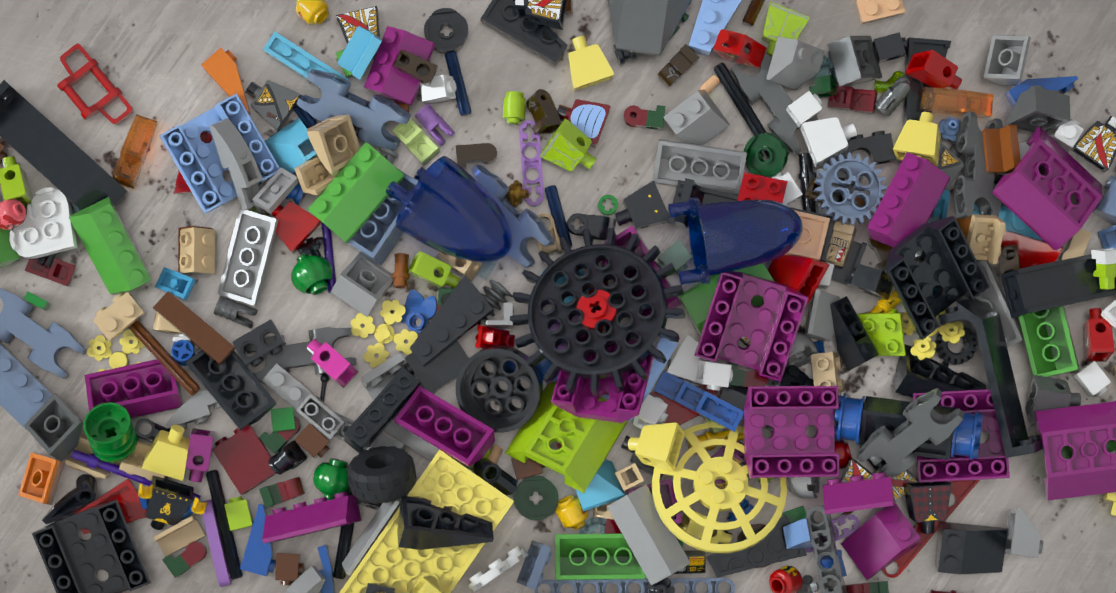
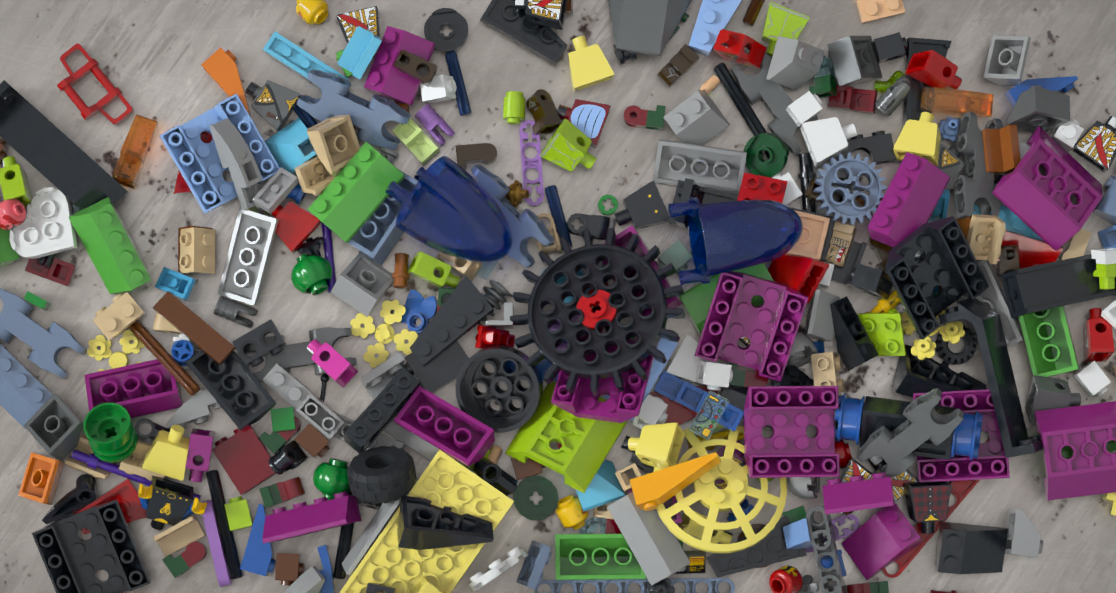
(665, 483): none -> light orange slope
(709, 415): none -> clear light blue tile

